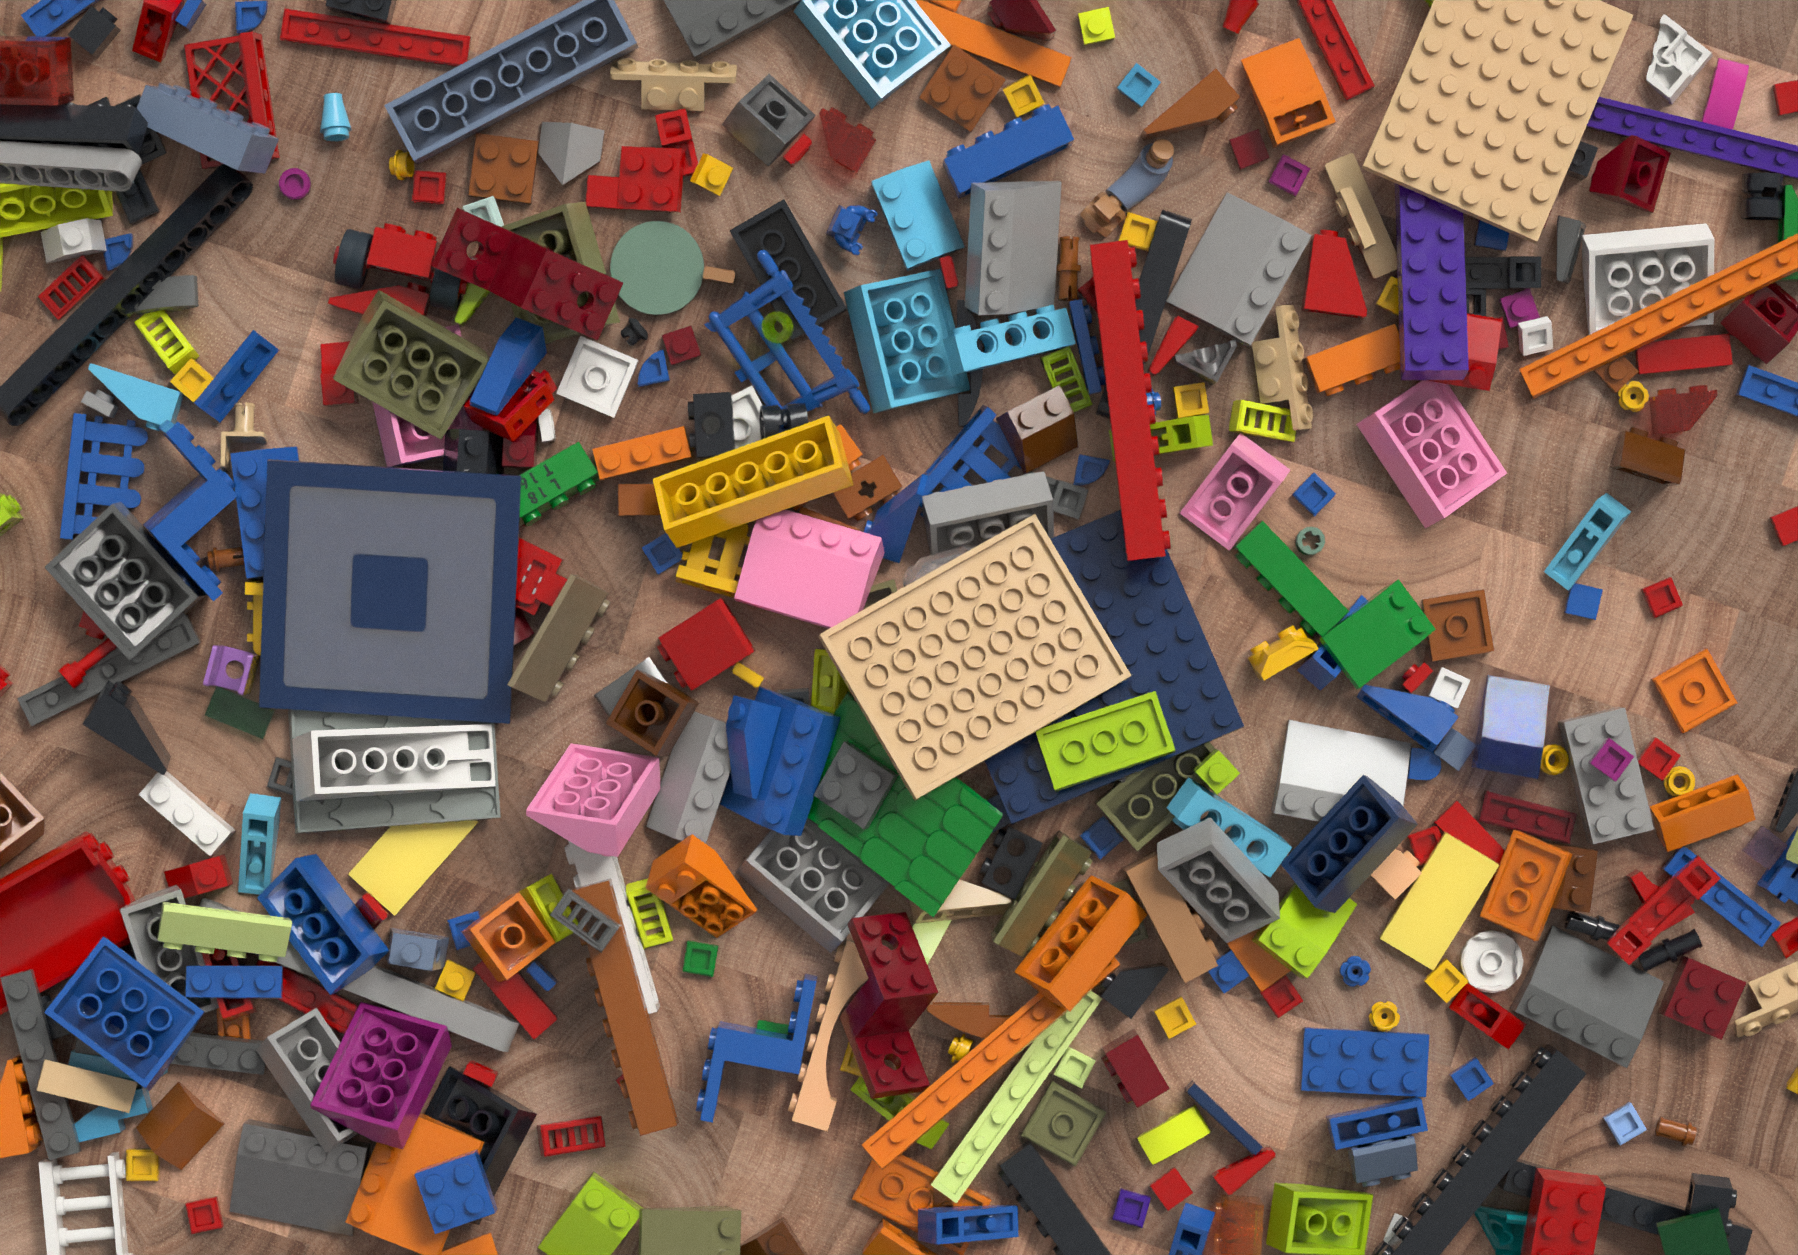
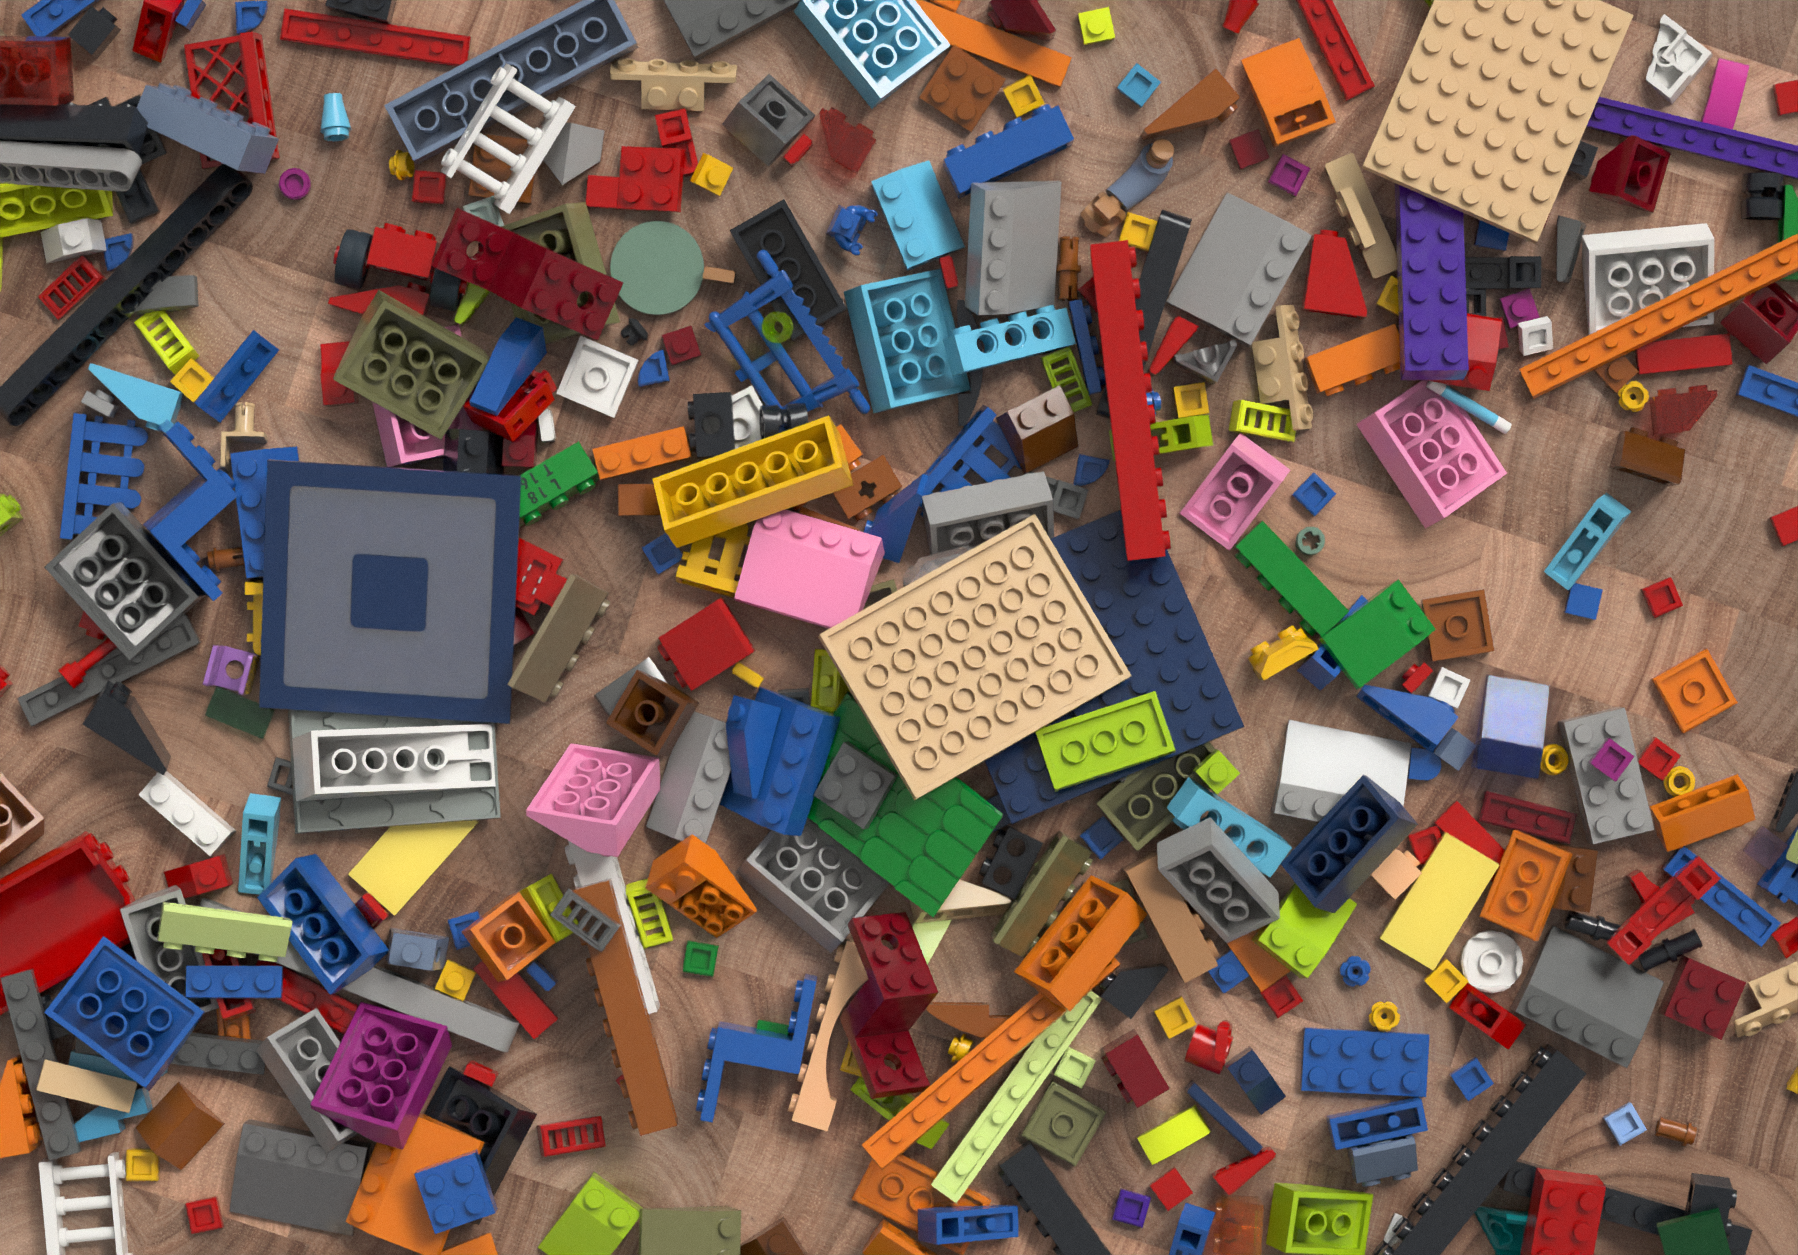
(523, 165): none -> white fence
(1210, 1047): none -> red piece
(1255, 1080): none -> dark blue slope
(1470, 406): none -> medium azure bar

